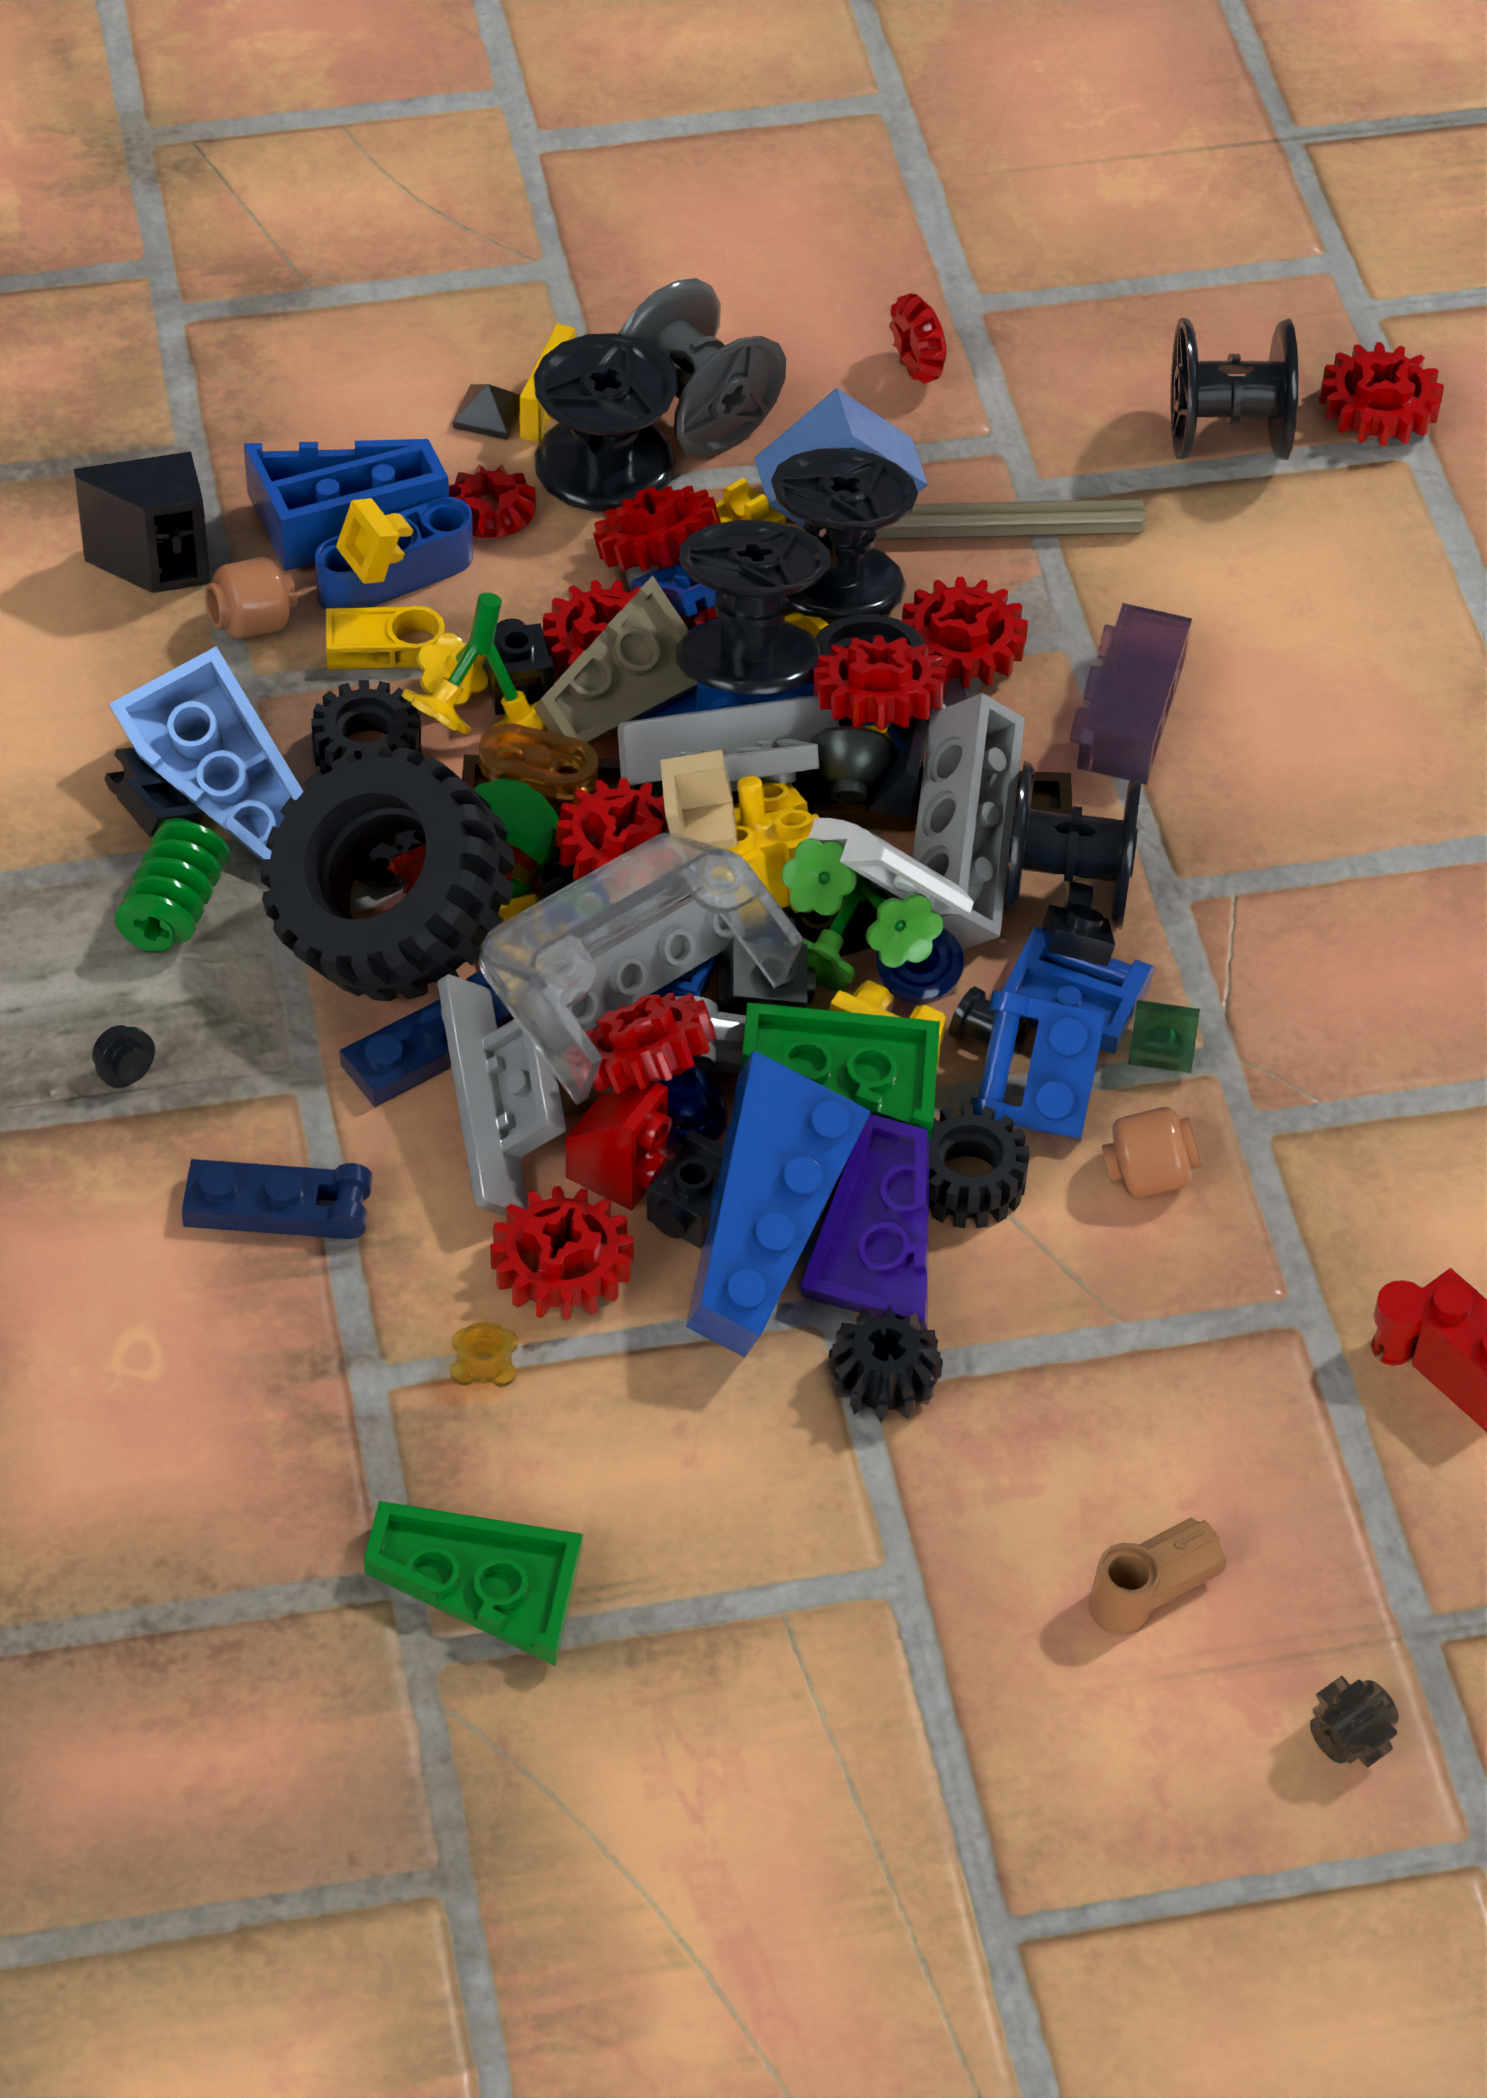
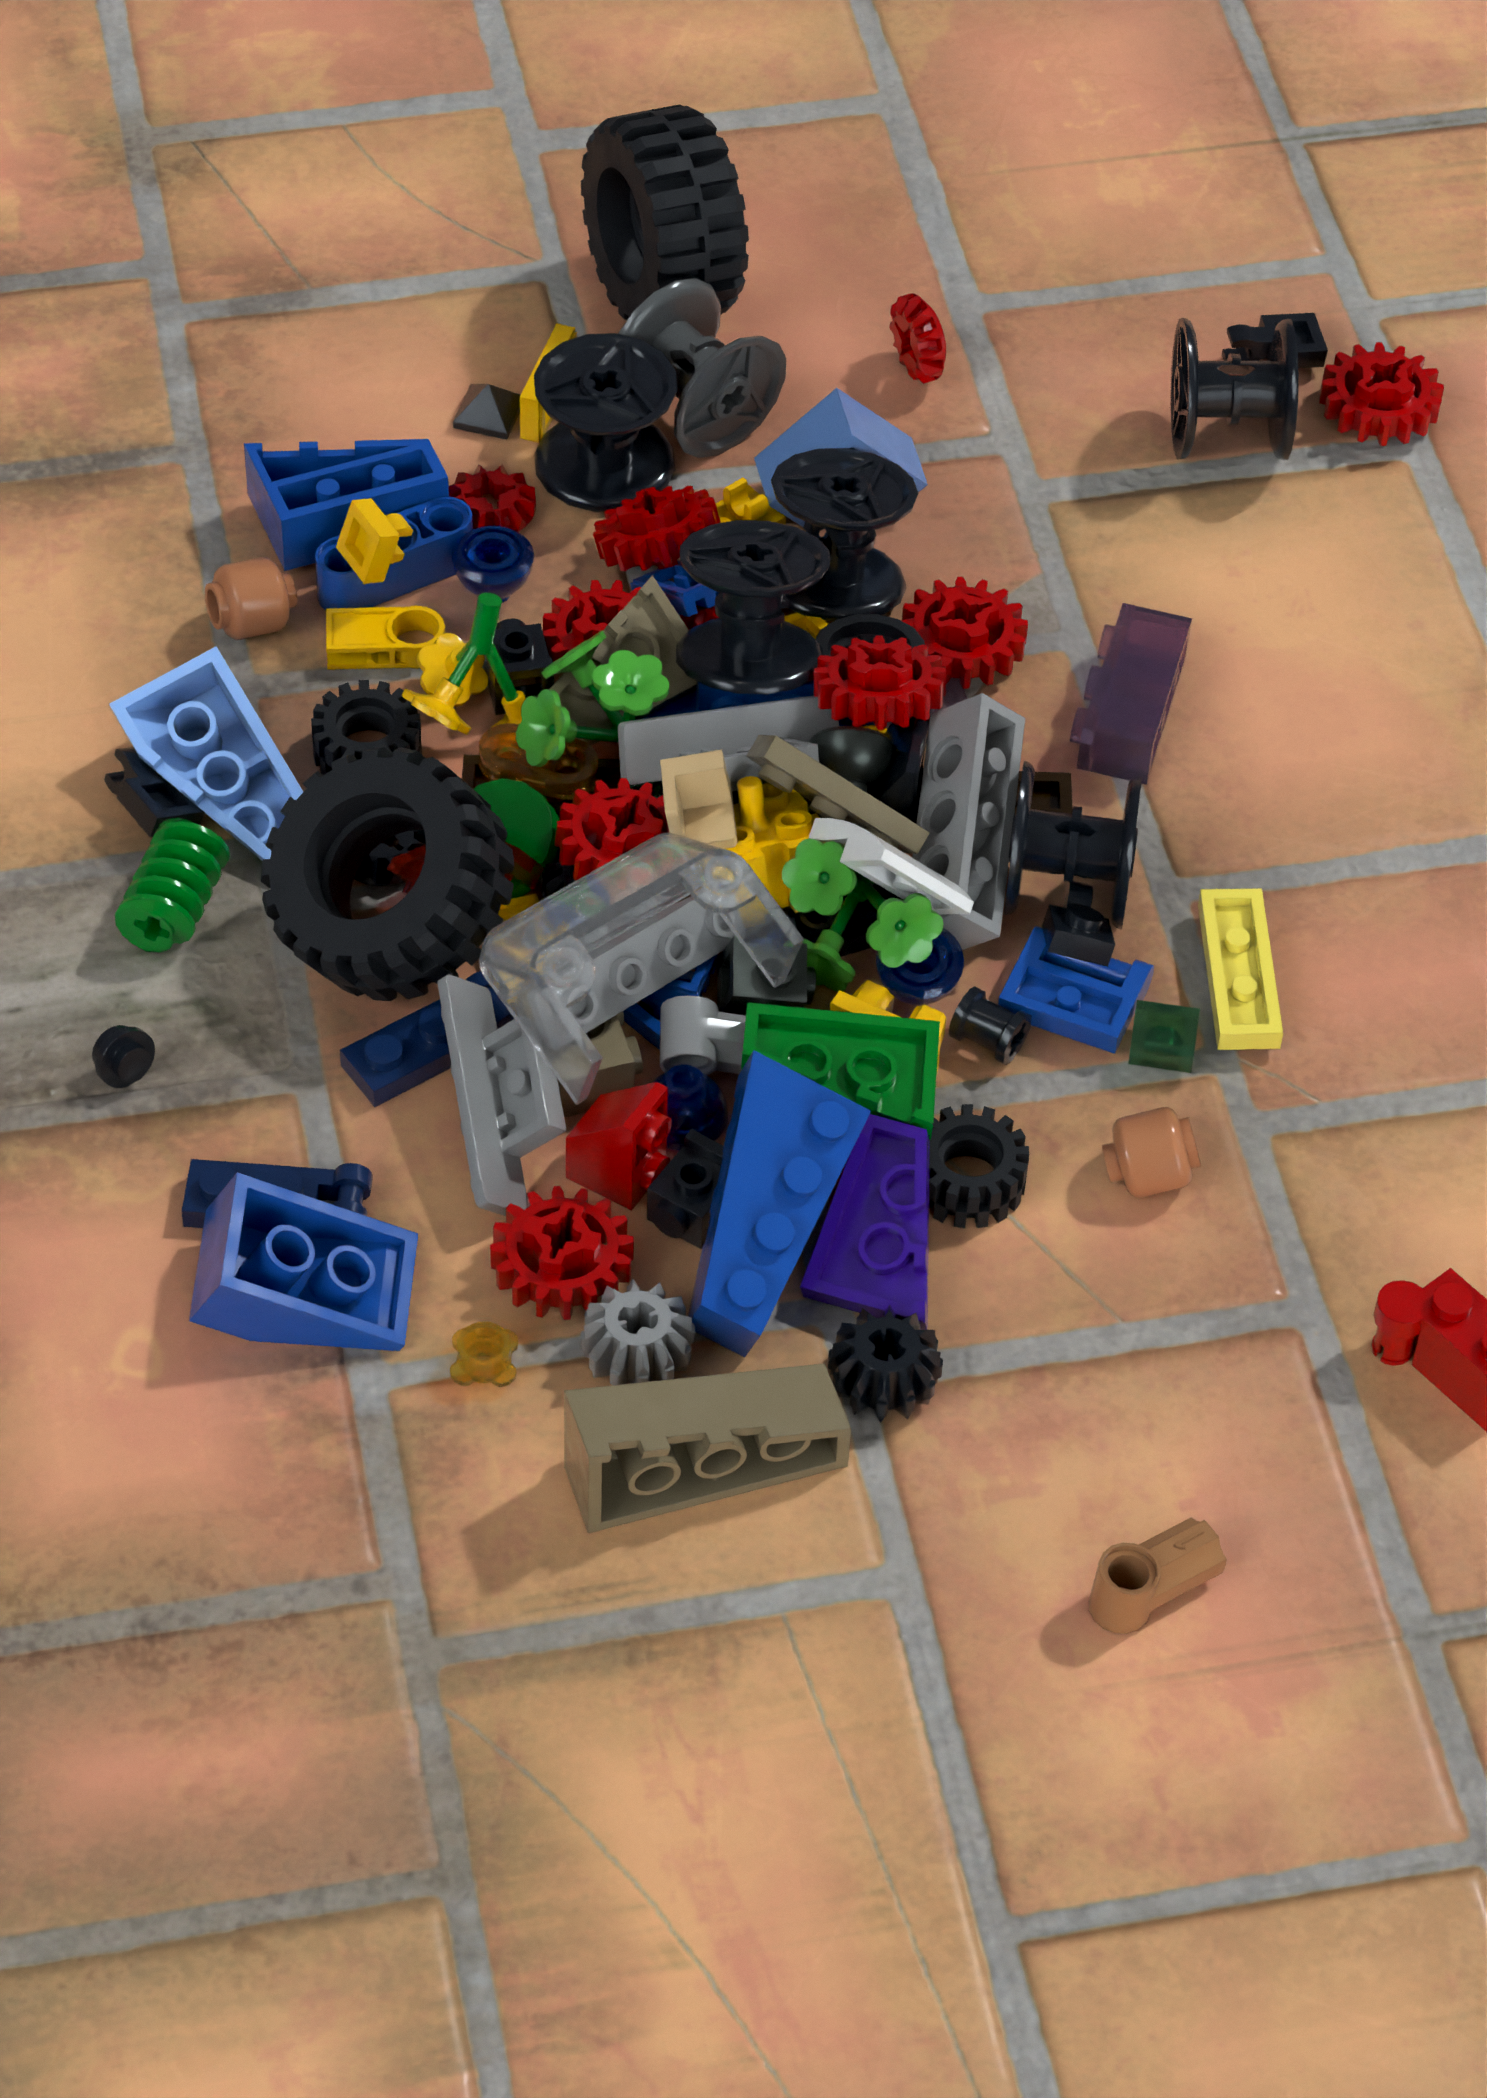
(145, 521): black slope -> none
(301, 1270): none -> blue slope
(480, 1570): green wing -> none
(493, 560): none -> clear blue brick
(622, 684): none -> bright green plant
(637, 1335): none -> light grey gear
(650, 1040): red gear -> none
(663, 206): none -> black tyre
(698, 1440): none -> dark tan wedge
(832, 794): none -> dark tan wing
(1019, 519): dark tan axle -> none
(1059, 1067): blue plate -> none
(1240, 969): none -> light yellow plate
(1255, 342): none -> black plate
(1354, 1721): clear smoke gear -> none

